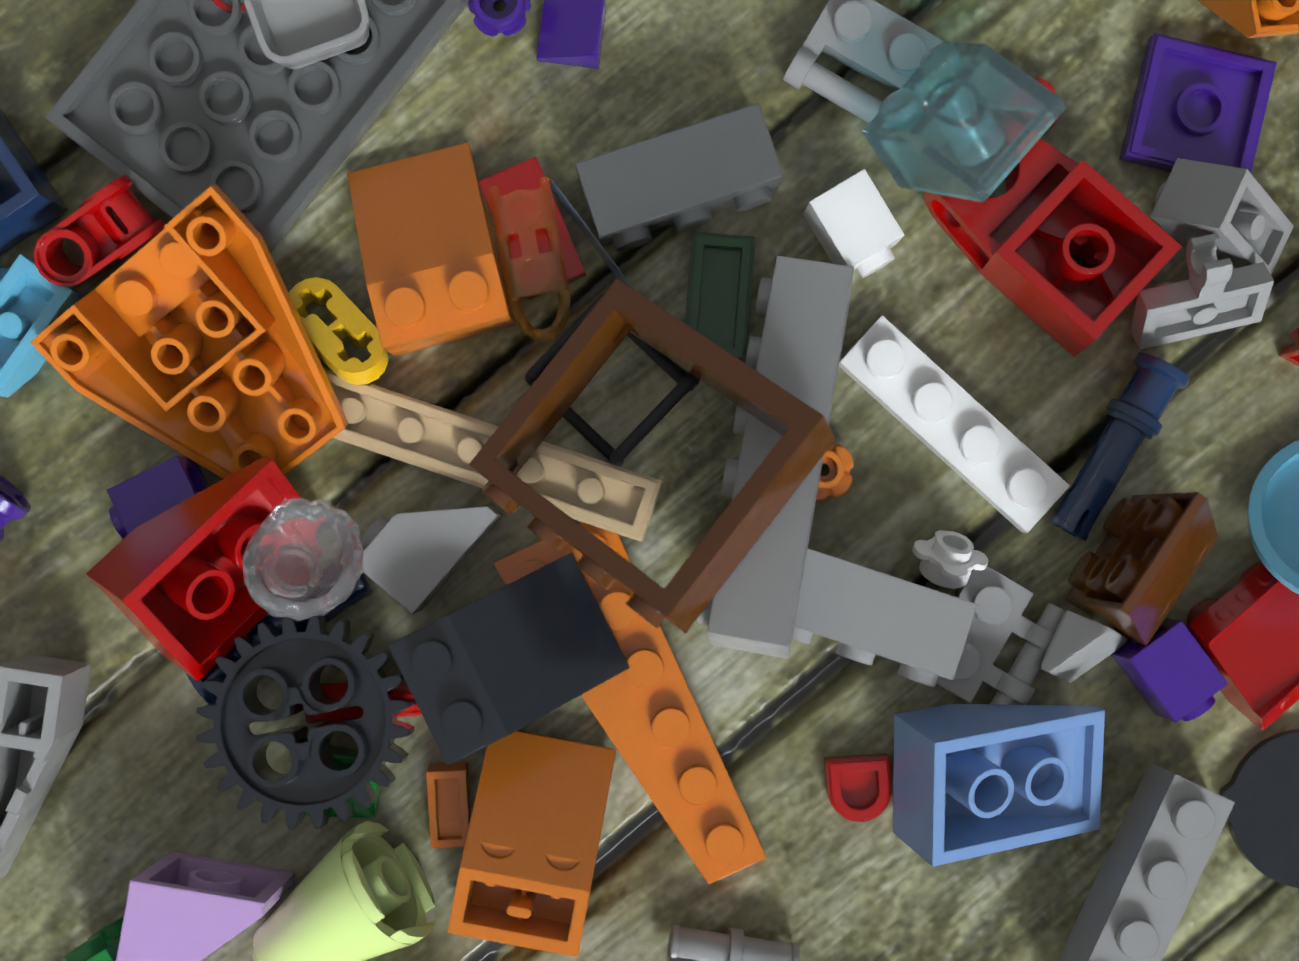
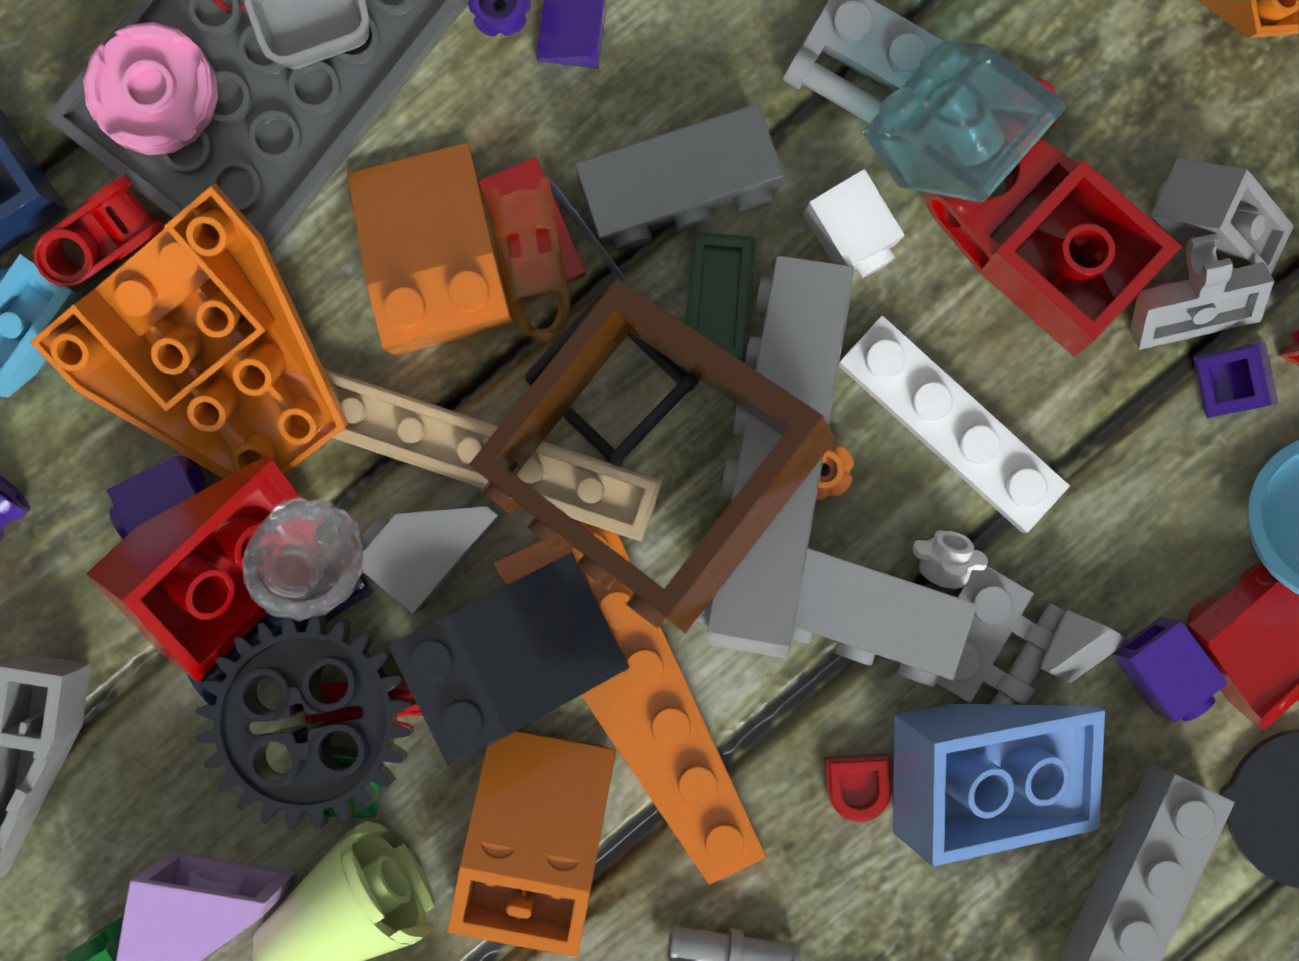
(151, 89): none -> bright pink tile
(346, 322): yellow beam -> none
(448, 804): orange piece -> none
(1131, 421): dark blue pin -> none
(1143, 562): reddish brown slope -> none
(1196, 105): dark purple tile -> none
(1236, 380): none -> dark purple slope

